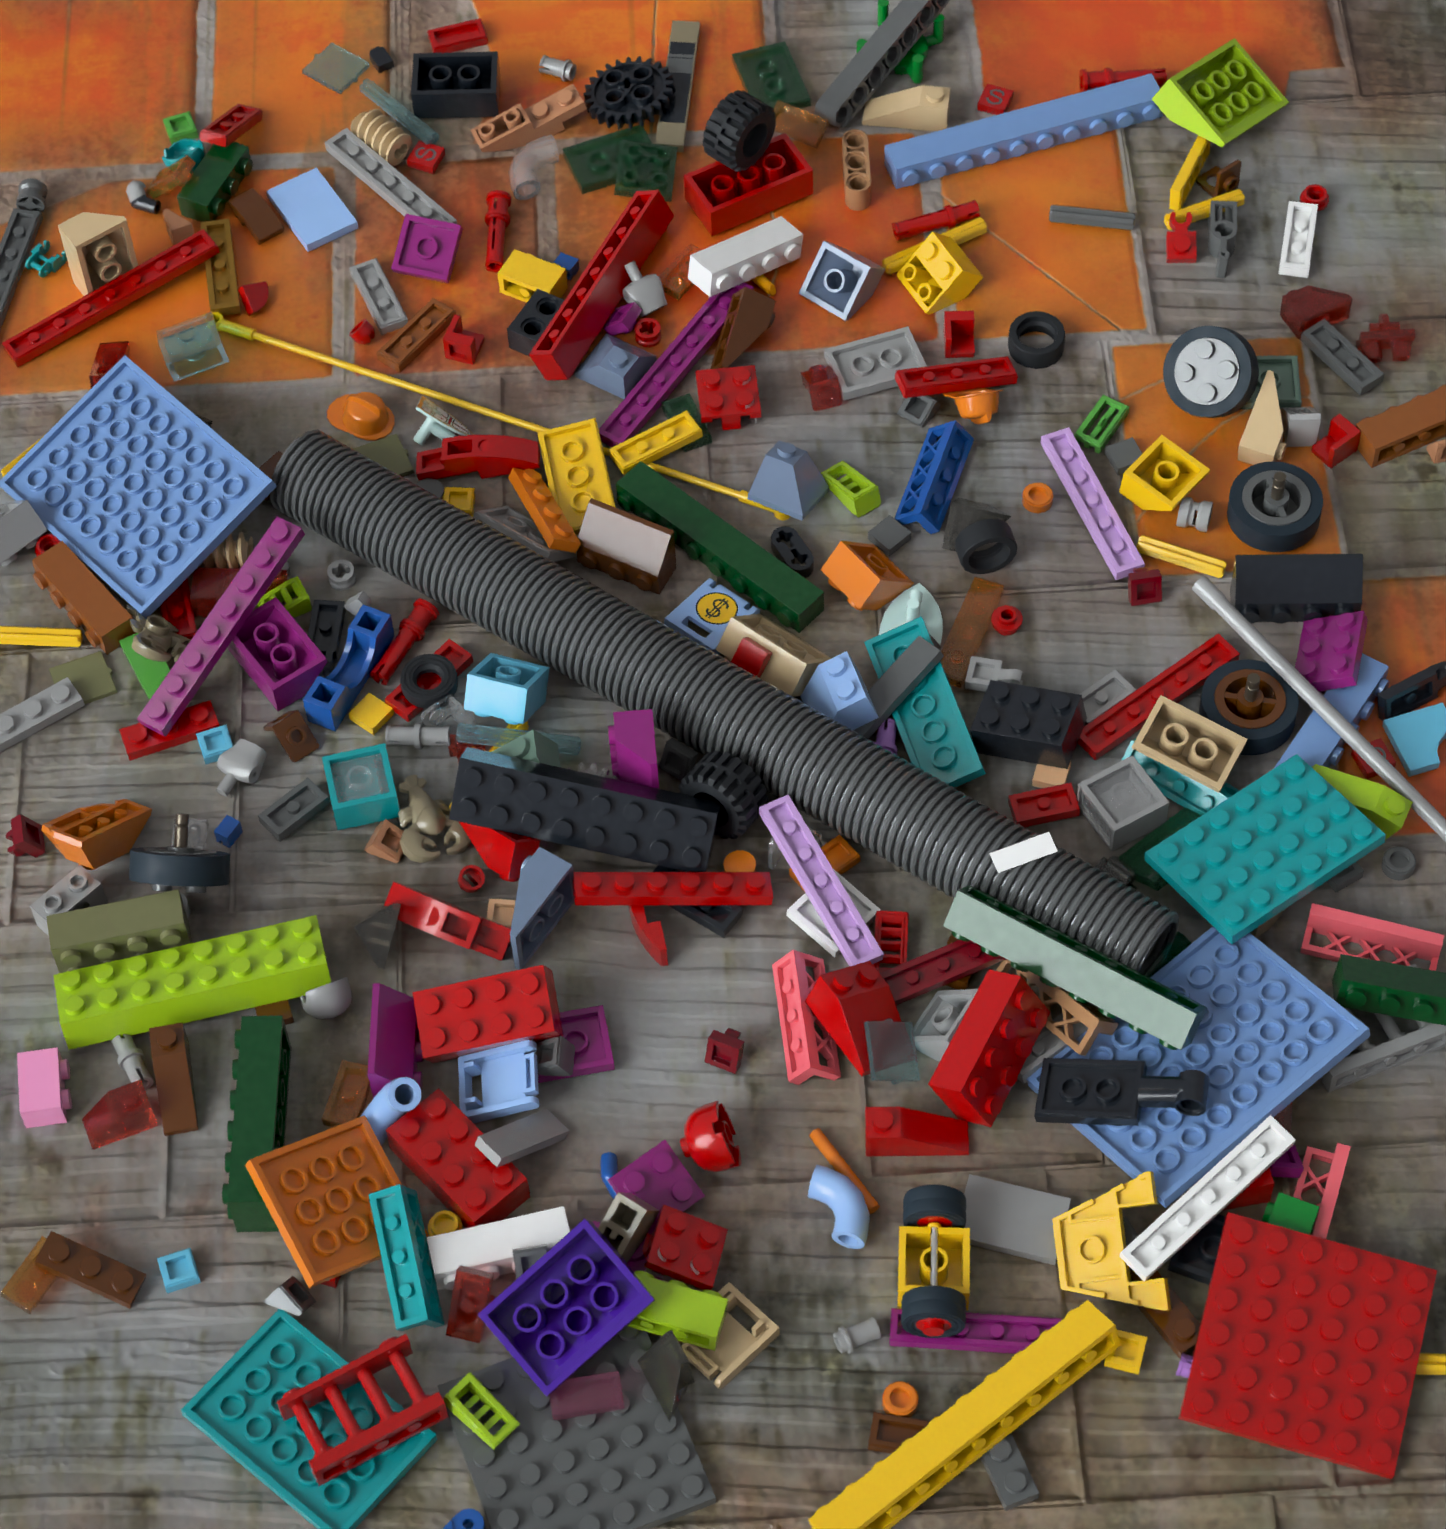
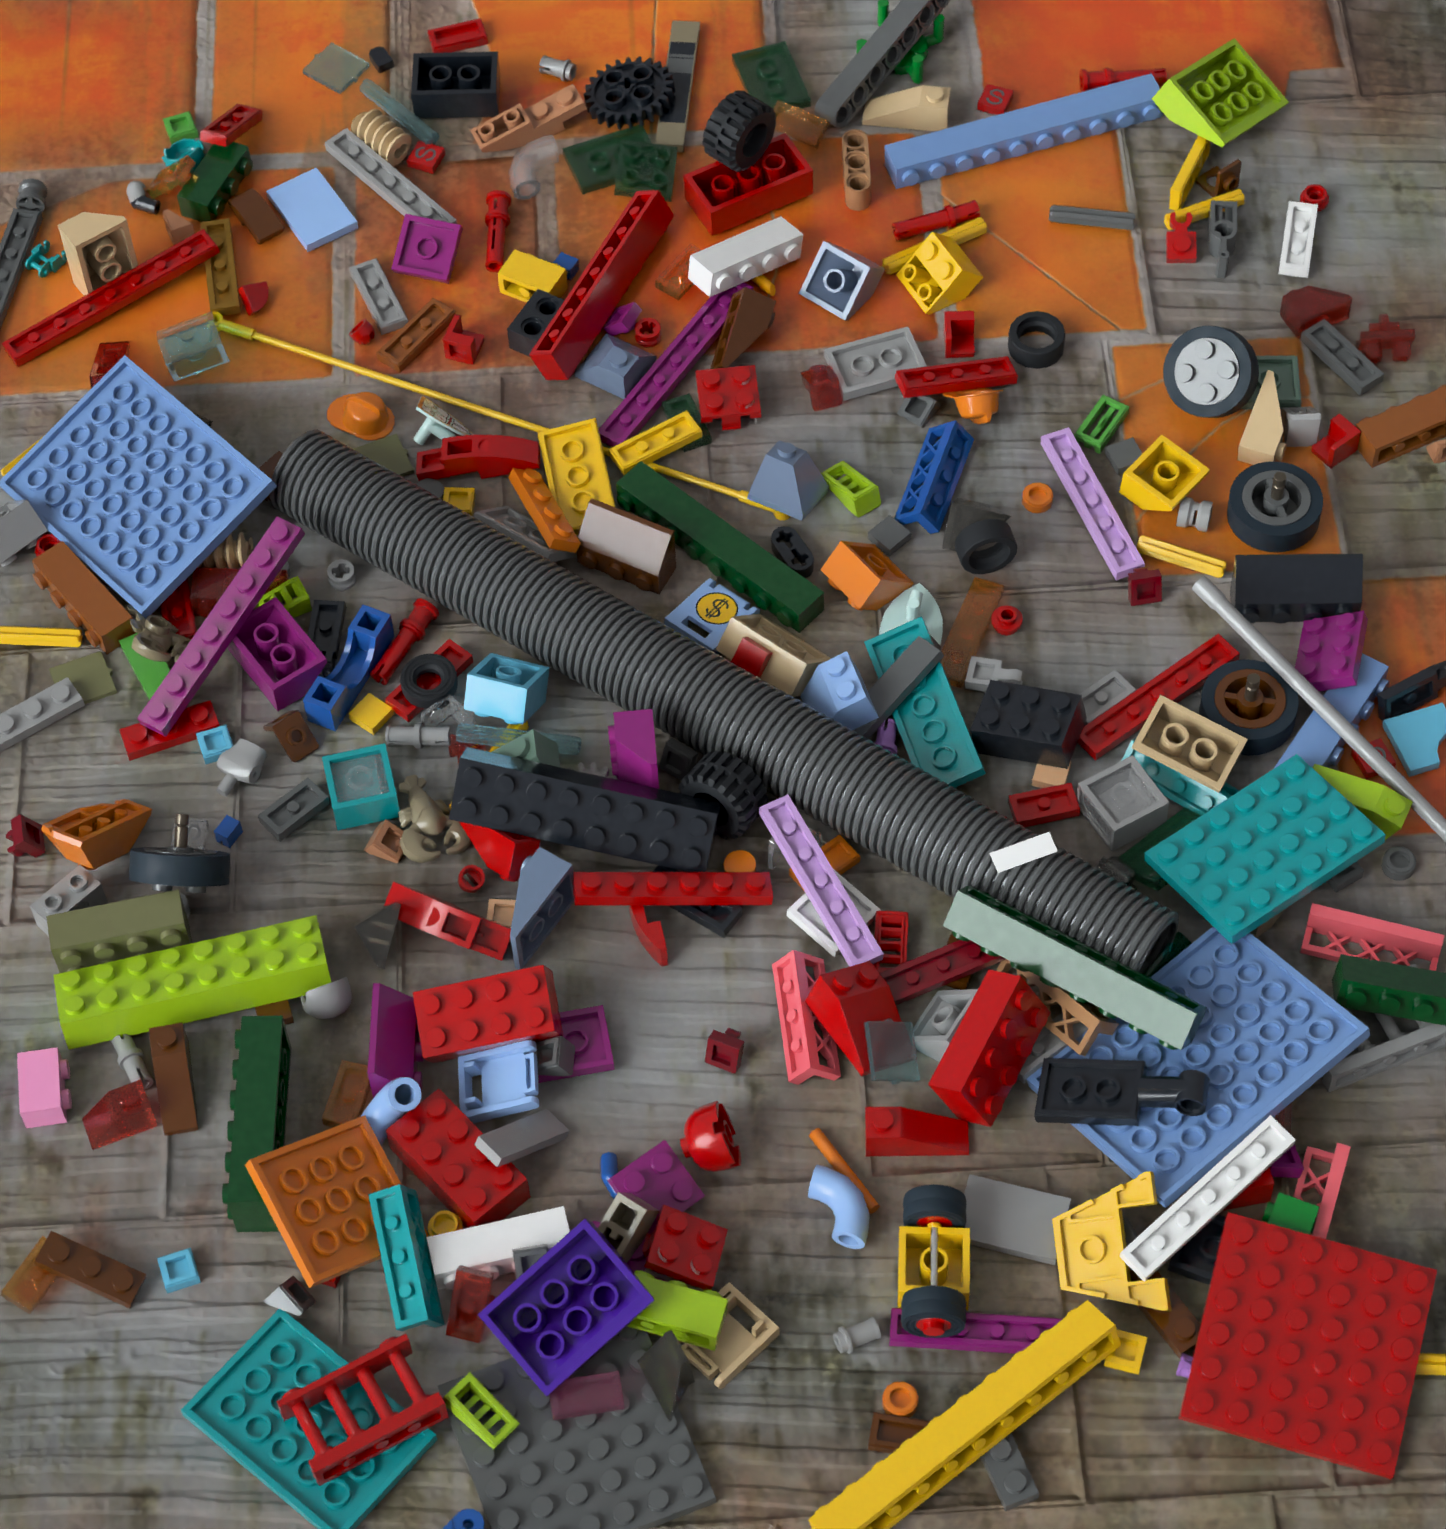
(355, 603): light grey tile -> none
(644, 290): light grey piece -> none

